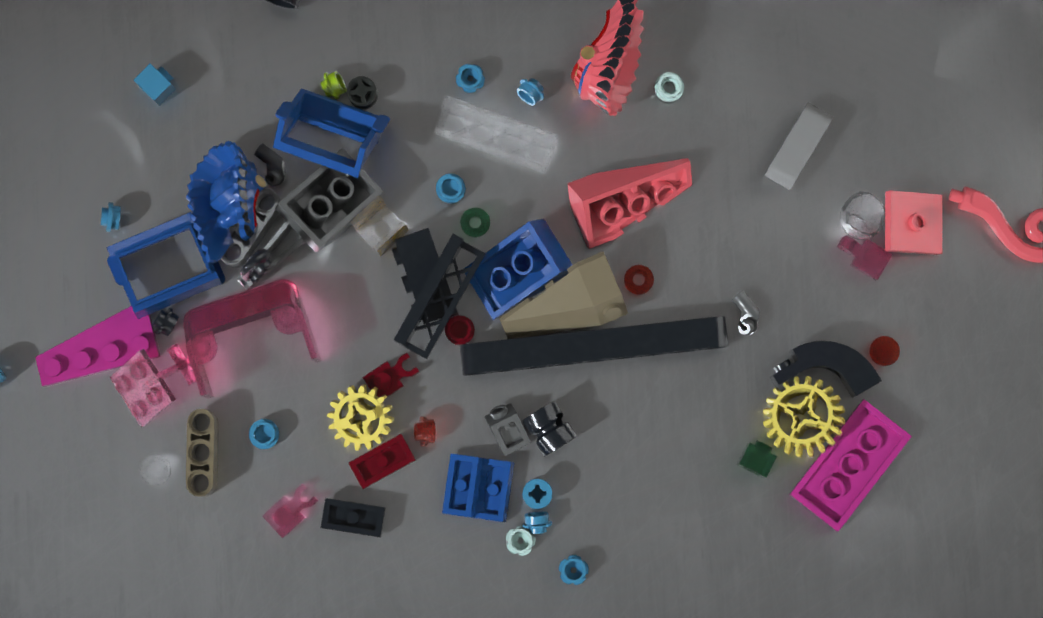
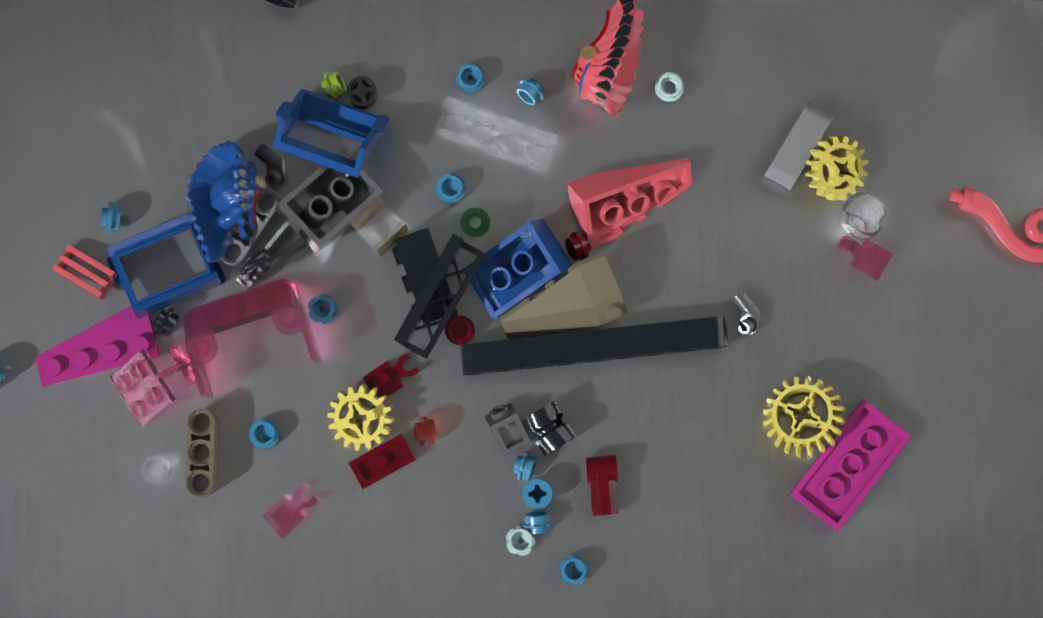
(66, 260): none -> coral tile
(155, 83): dark azure plate -> none
(330, 308): none -> dark azure plate
(353, 517): black plate -> none
(478, 487): blue slope -> none
(525, 466): none -> dark azure plate
(577, 246): none -> dark red plate
(602, 477): none -> dark red piece
(638, 270): clear red plate -> none
(757, 459): clear green plate -> none
(826, 168): none -> light yellow gear
(843, 361): black arch -> none
(884, 351): clear red plate -> none
(913, 222): coral plate -> none

